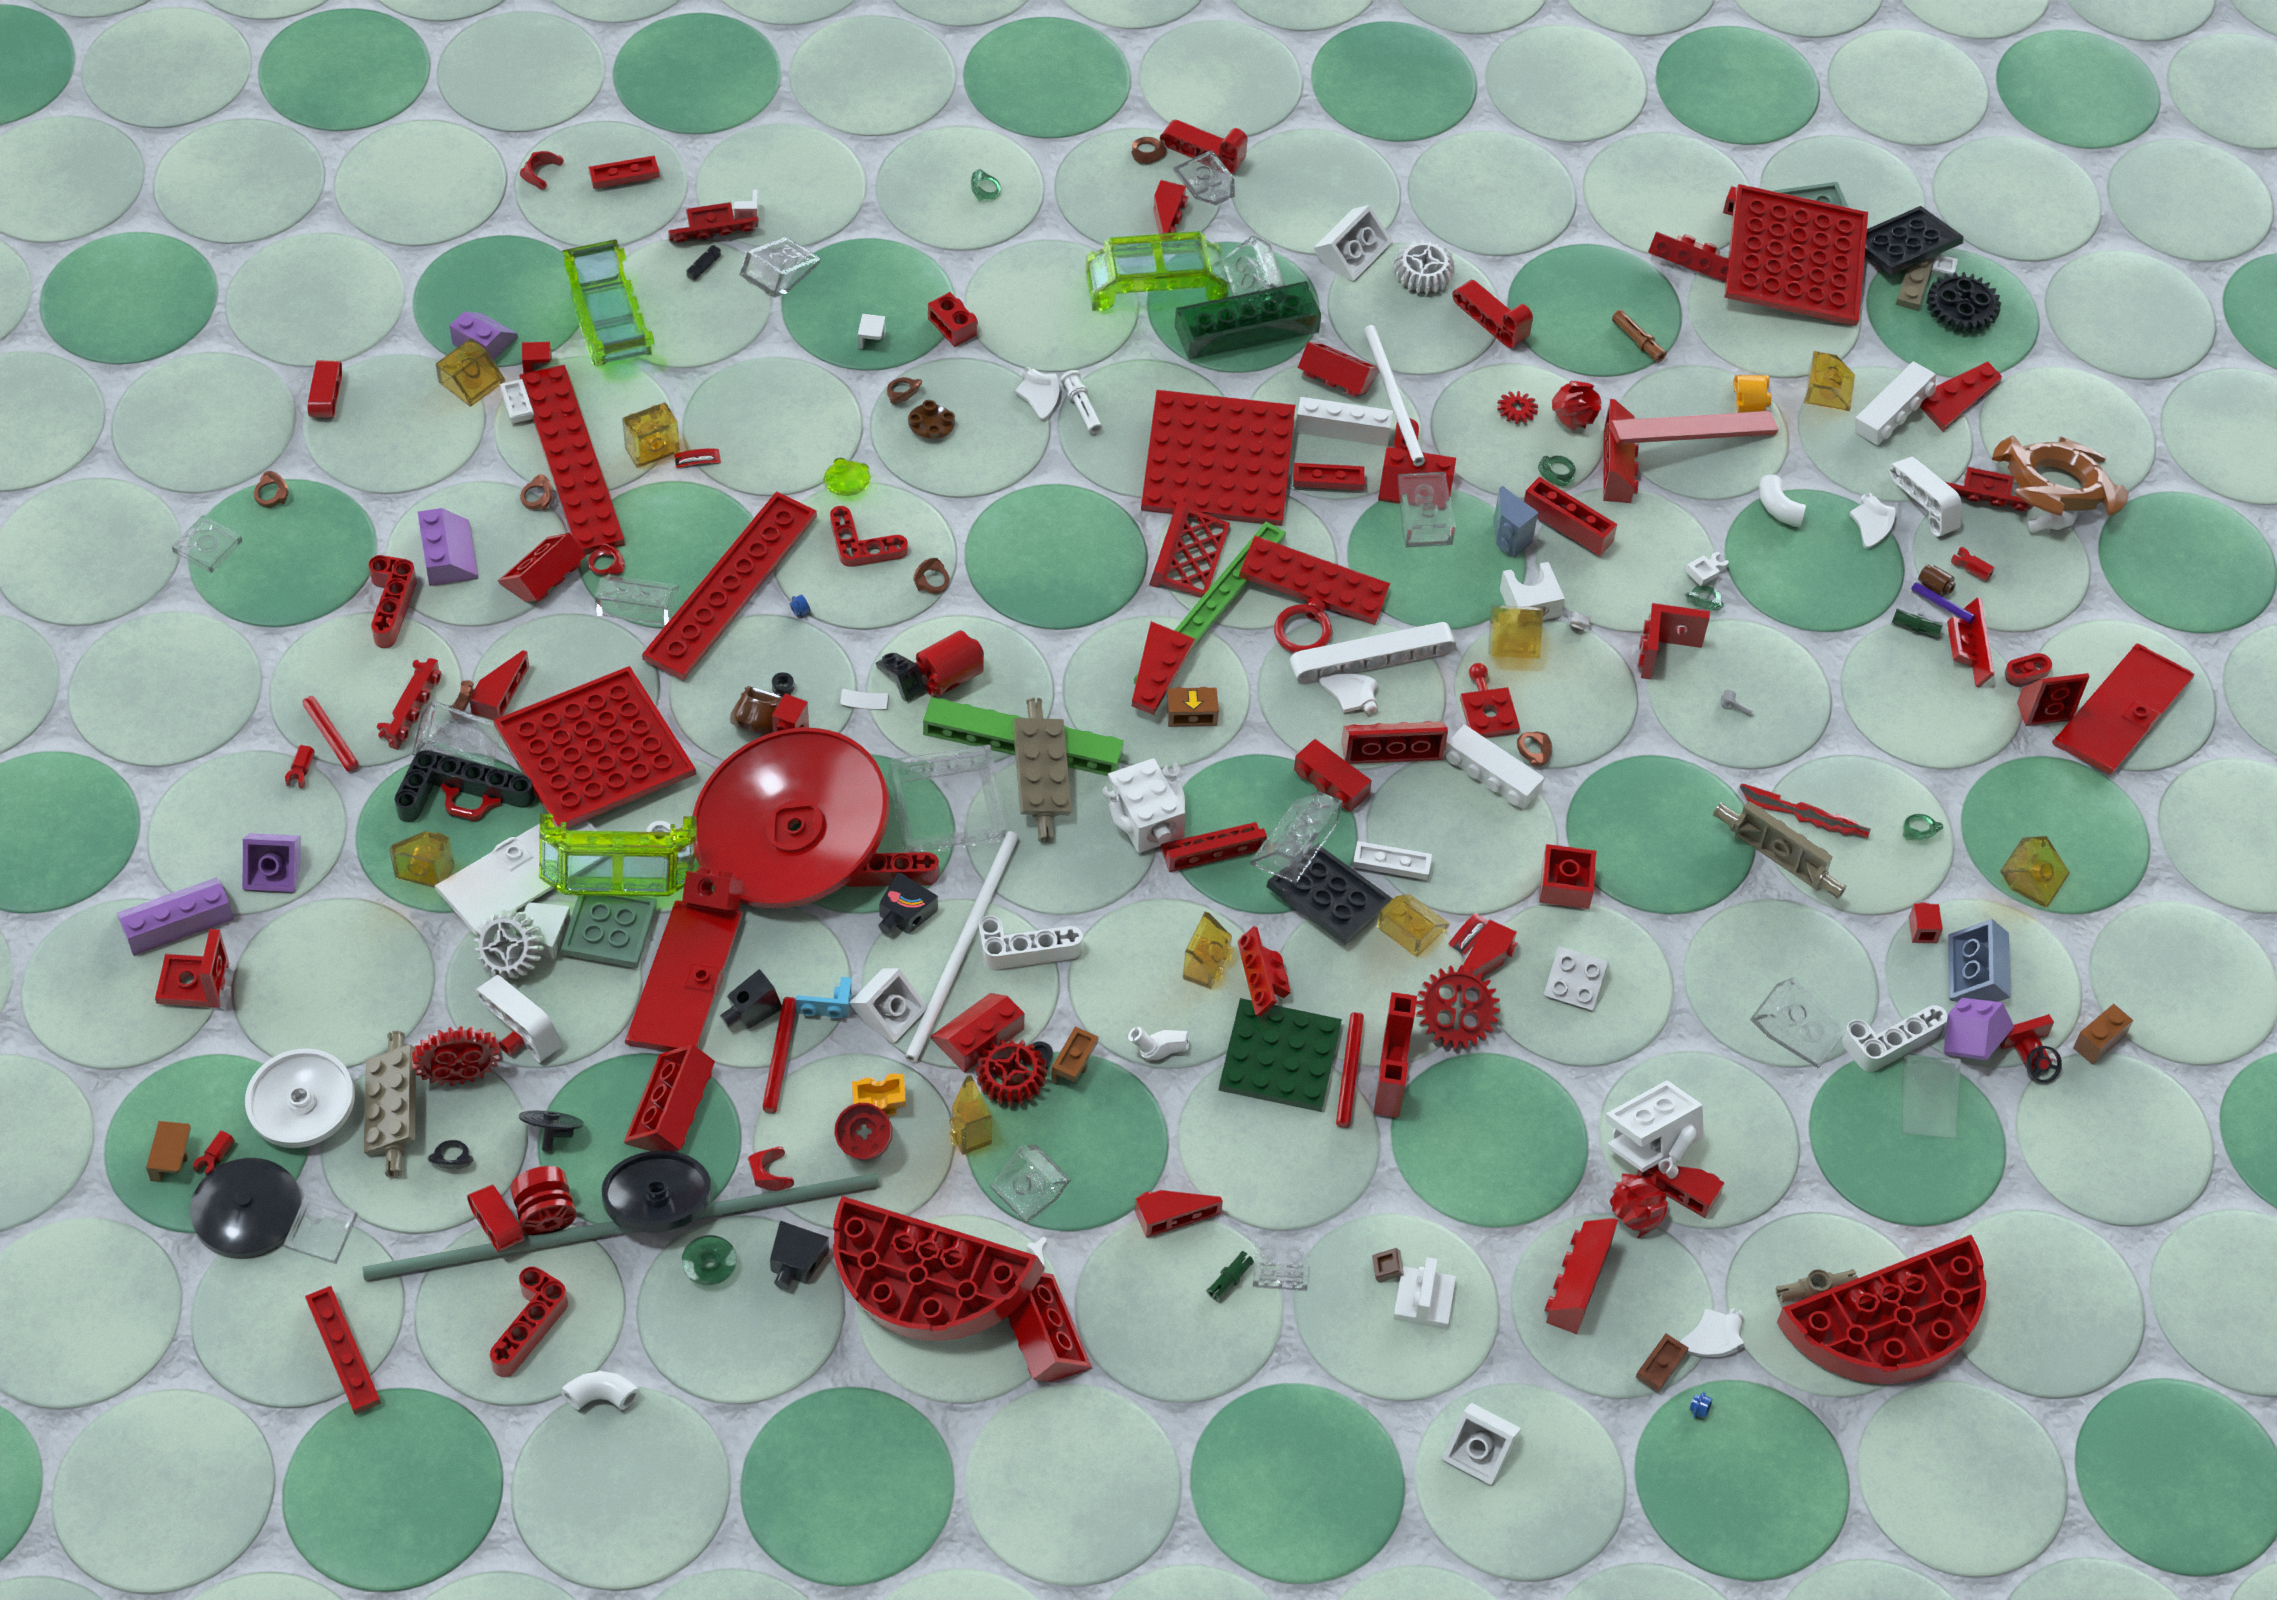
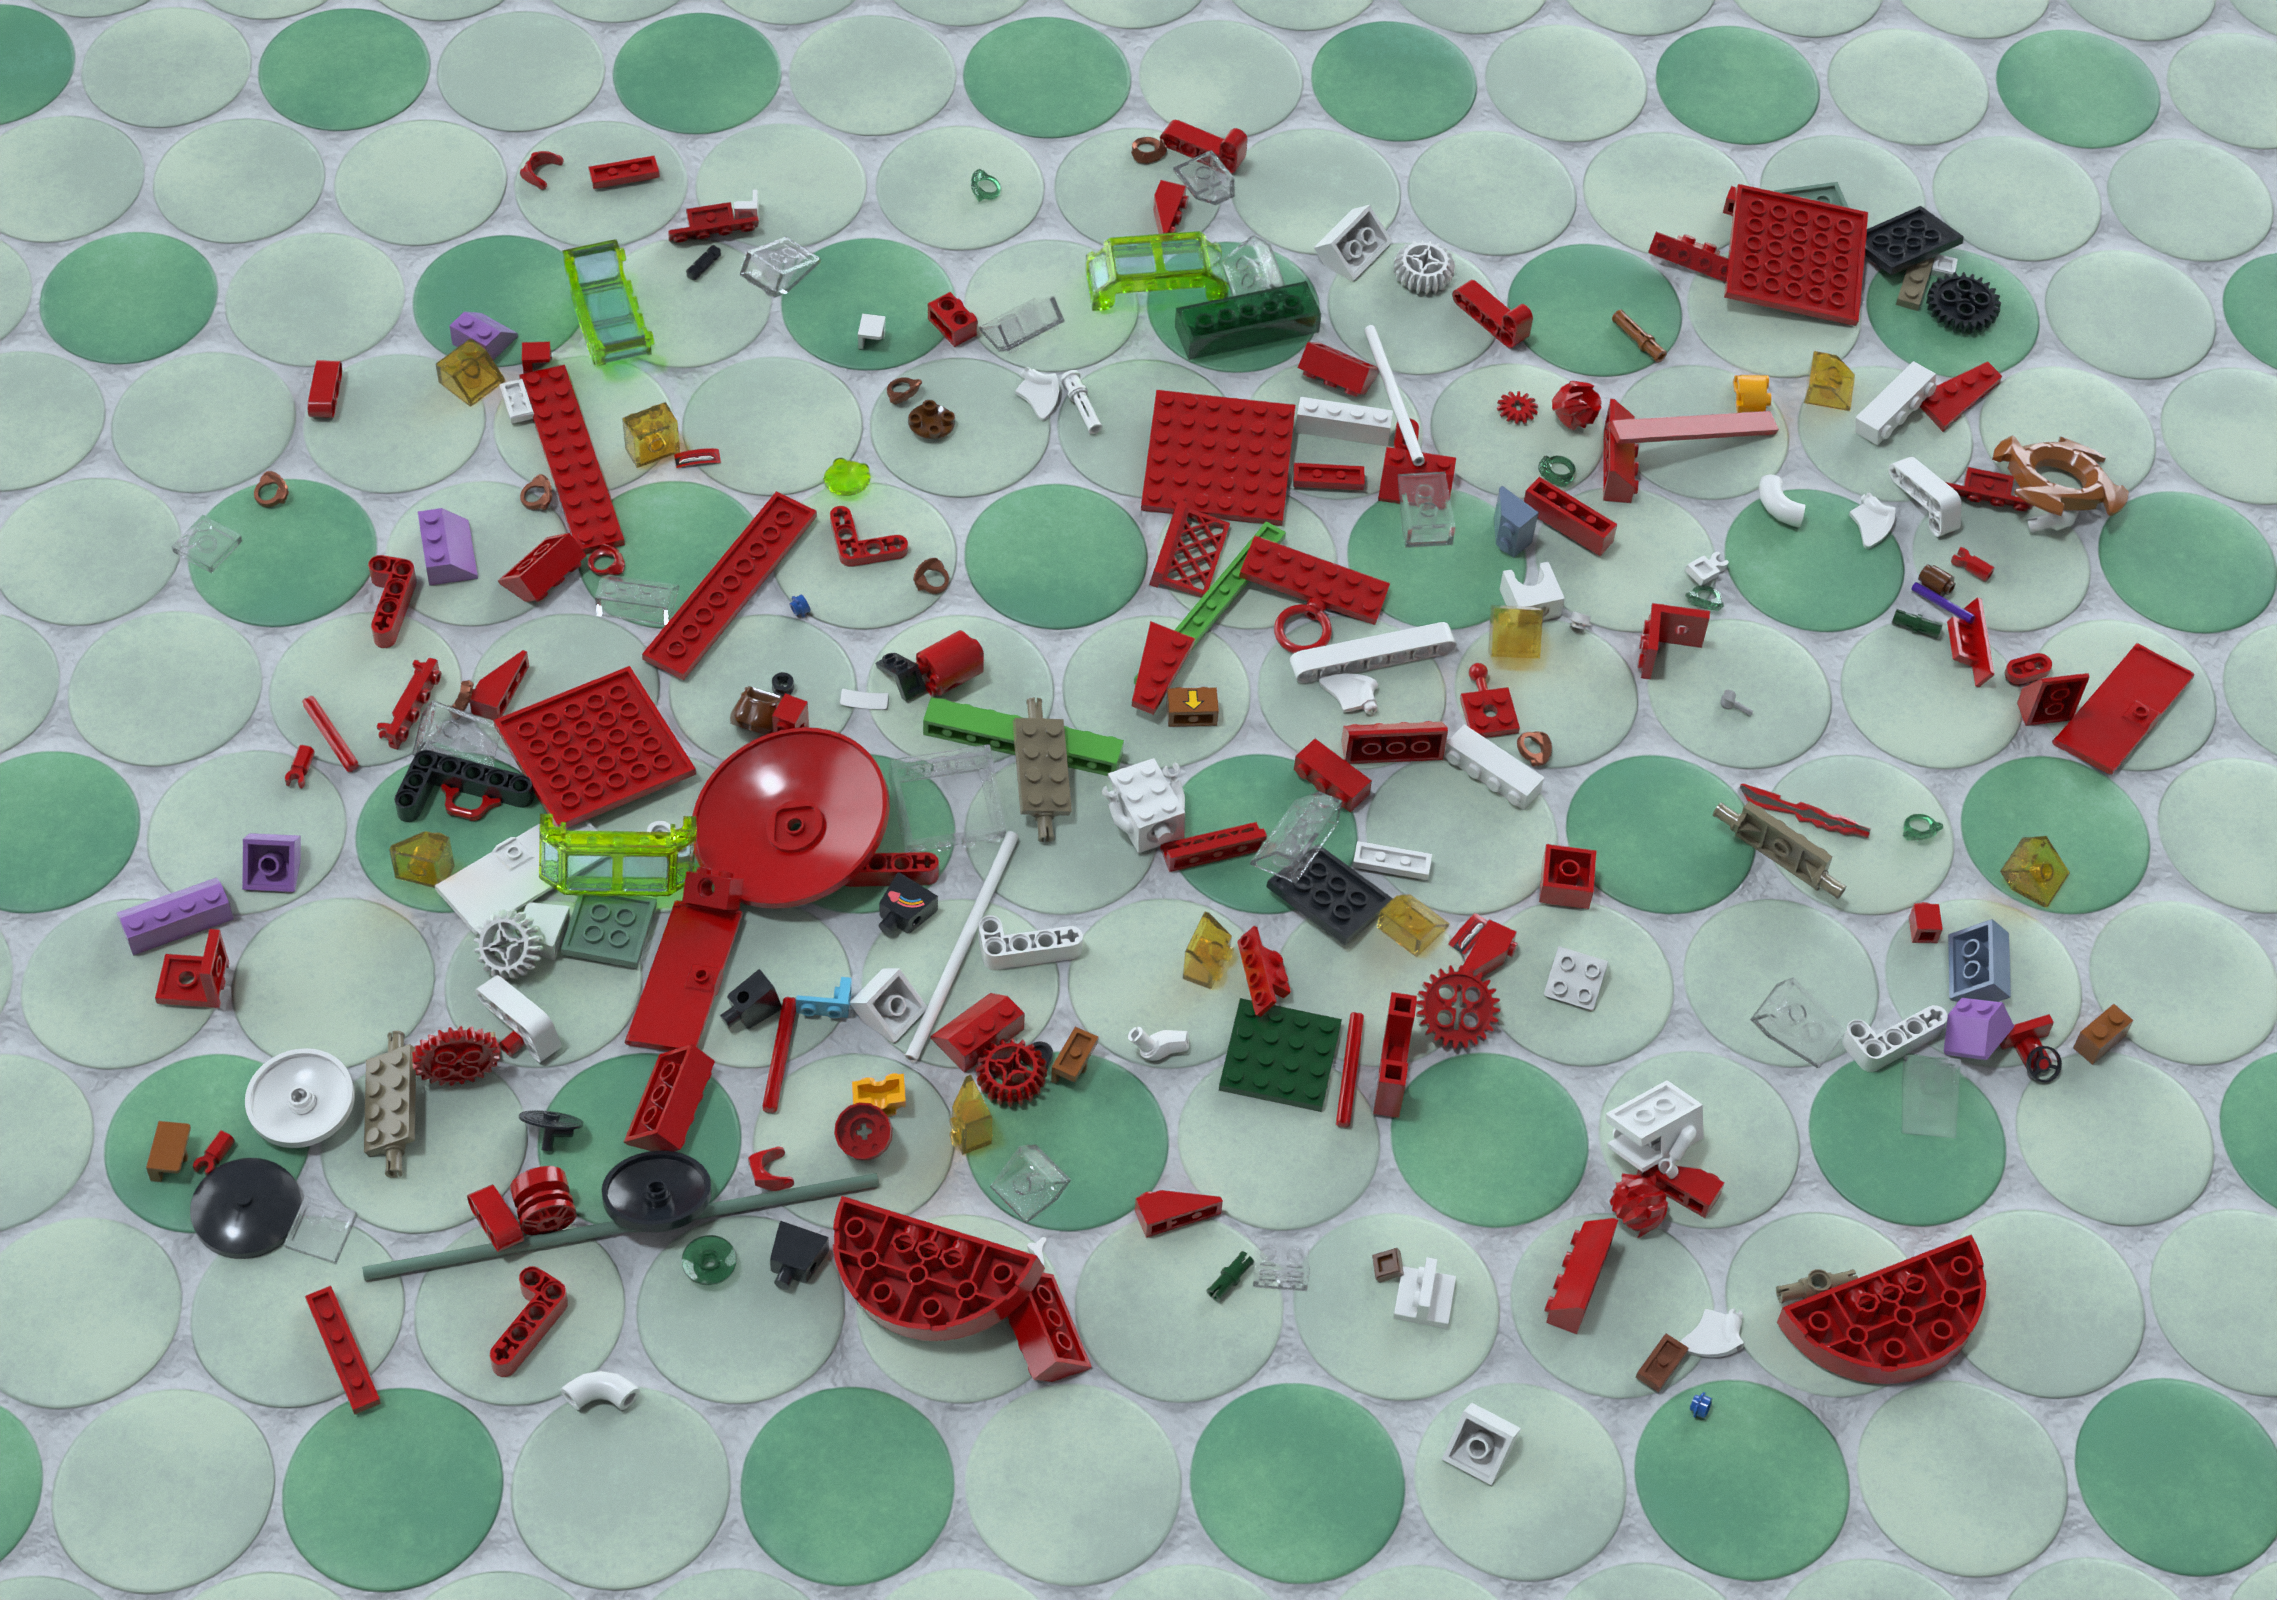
(462, 1161): black piece -> none
(1023, 324): none -> clear slope

